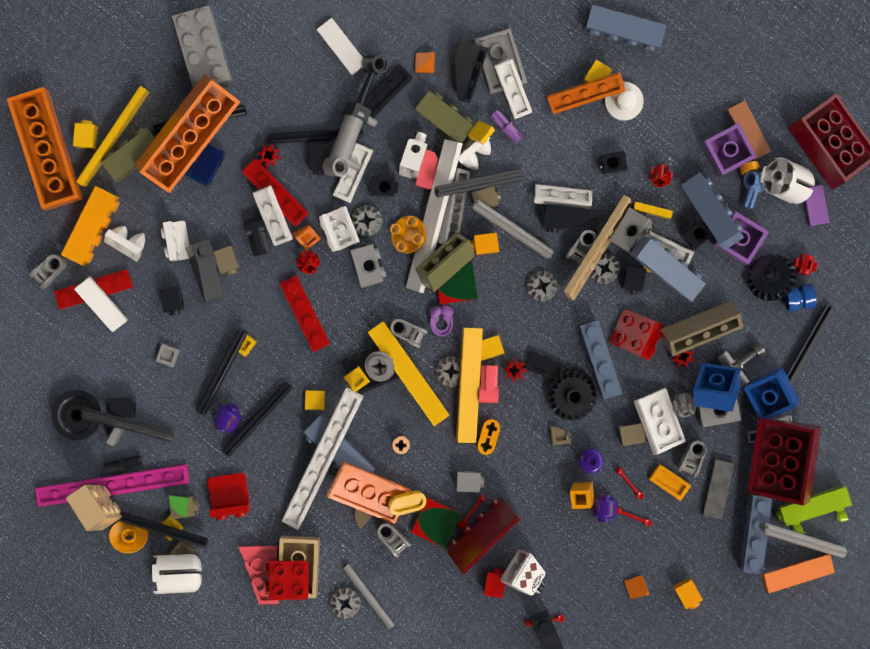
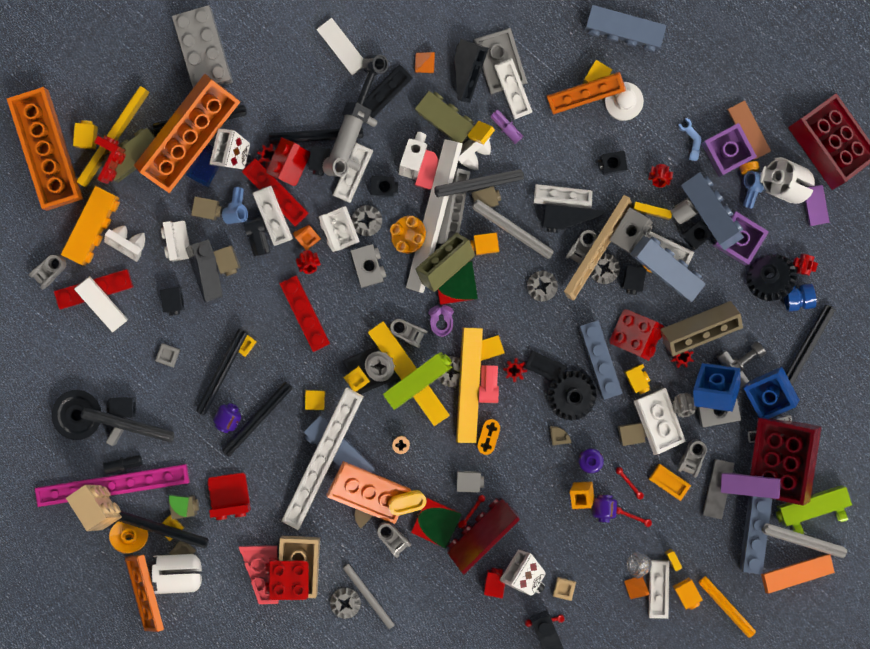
(116, 157): none -> red bracket
(144, 593): none -> orange tile
(206, 208): none -> dark tan brick
(230, 150): none -> white torso
(235, 211): none -> medium blue axle
(288, 162): none -> red bracket
(418, 380): none -> lime brick
(564, 588): none -> tan tile
(637, 379): none -> yellow brick
(638, 564): none -> clear cone
(659, 589): none -> white tile
(673, 560): none -> yellow tile
(684, 211): none -> light grey piece
(694, 154): none -> light blue arm
(727, 607): none -> light orange axle
(750, 485): none -> medium lavender tile

